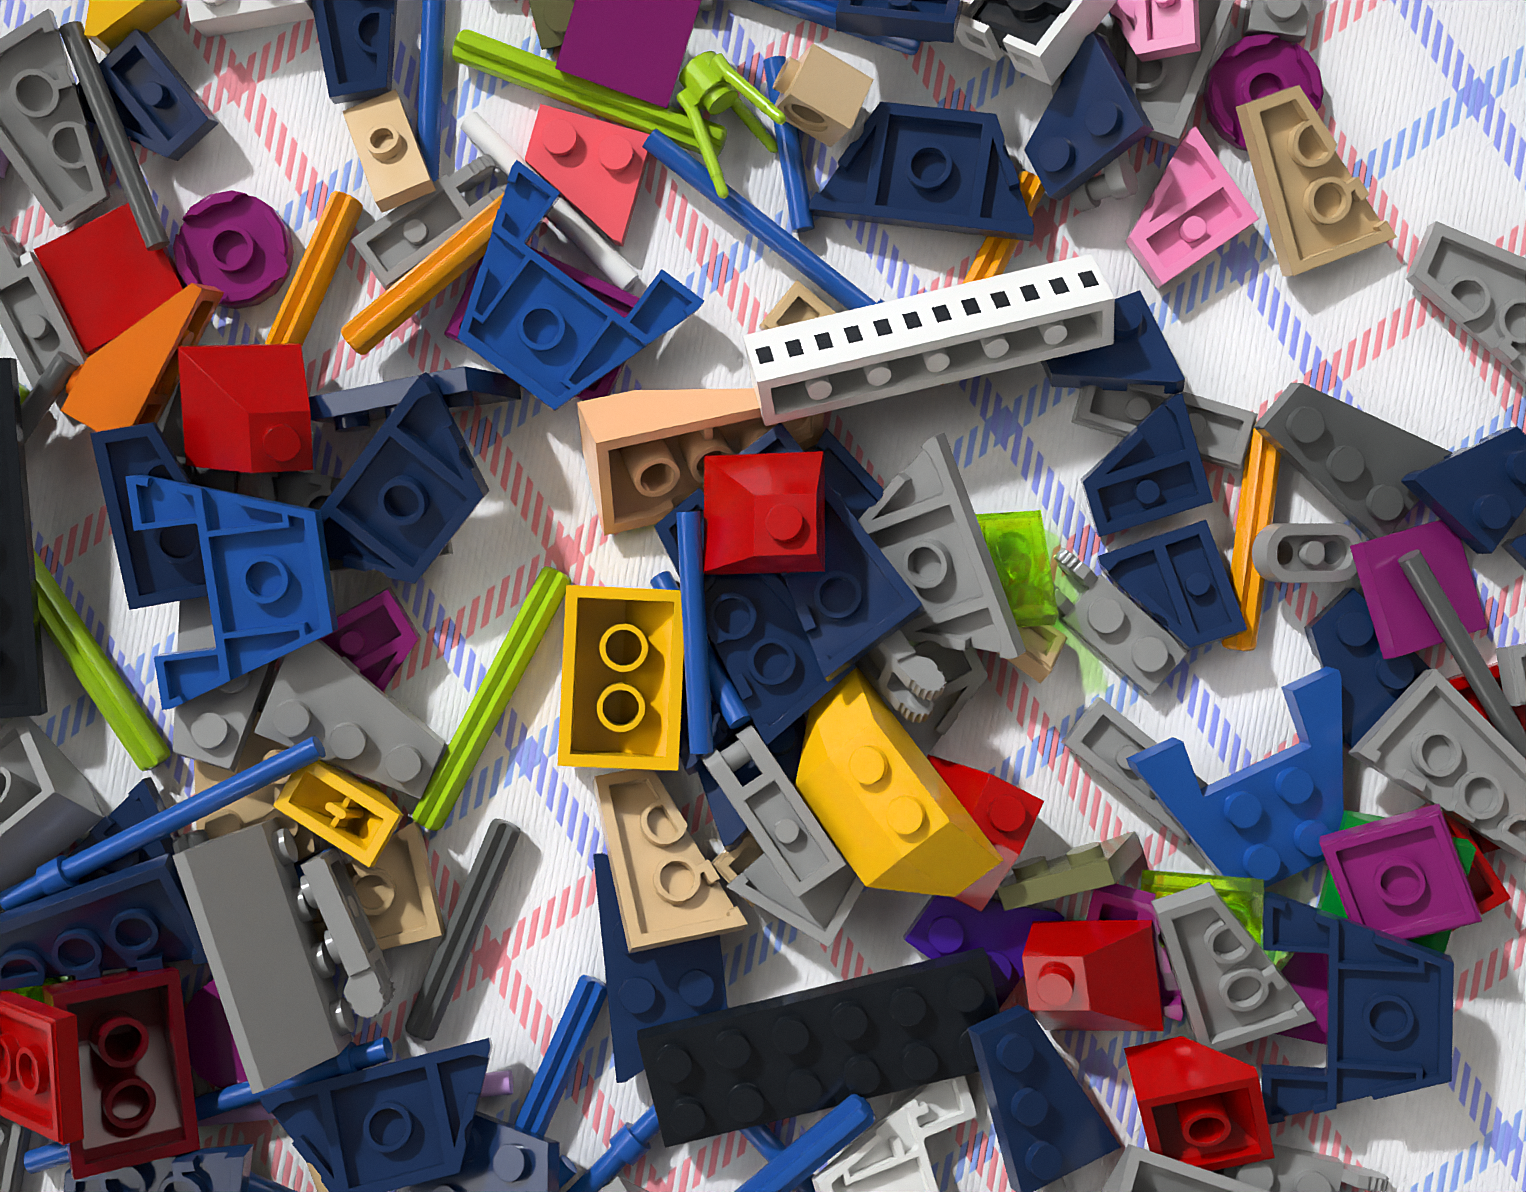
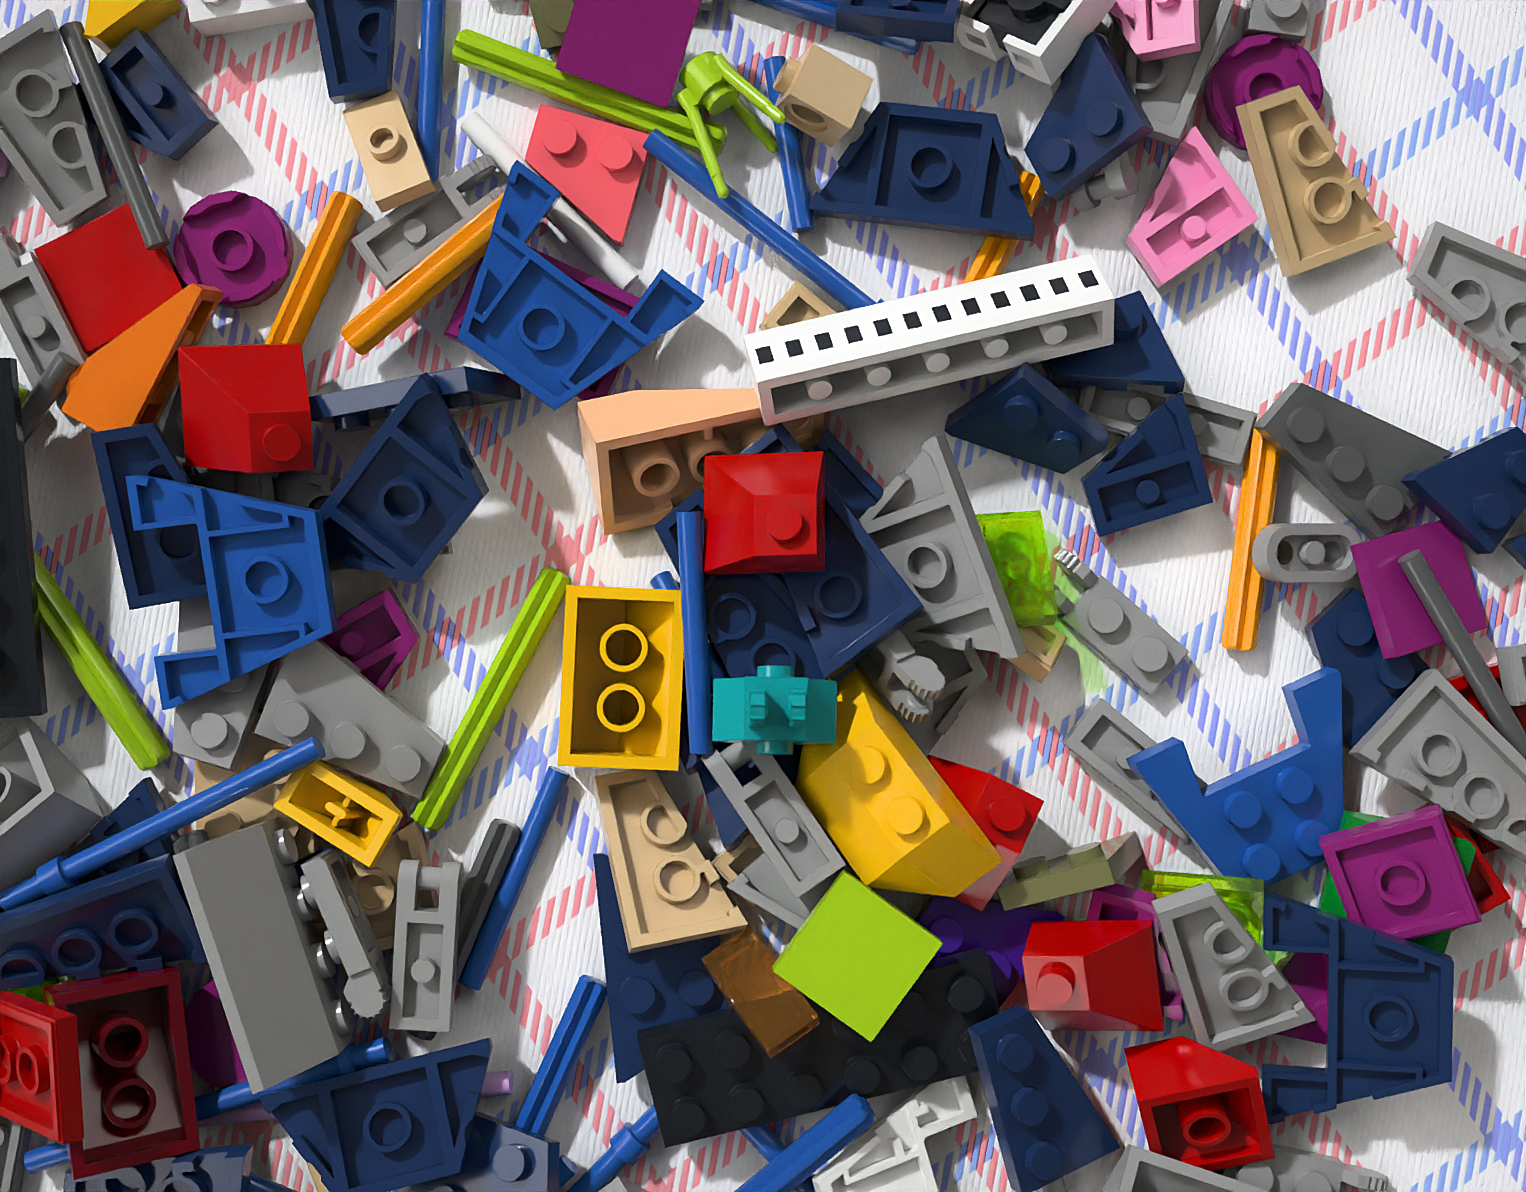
(425, 947): none -> light grey plate
(514, 878): none -> blue bar
(763, 1000): none -> clear orange tile
(774, 710): none -> teal hinge
(857, 955): none -> lime tile
(1029, 421): none -> dark blue wing
(1179, 584): dark blue wing -> none

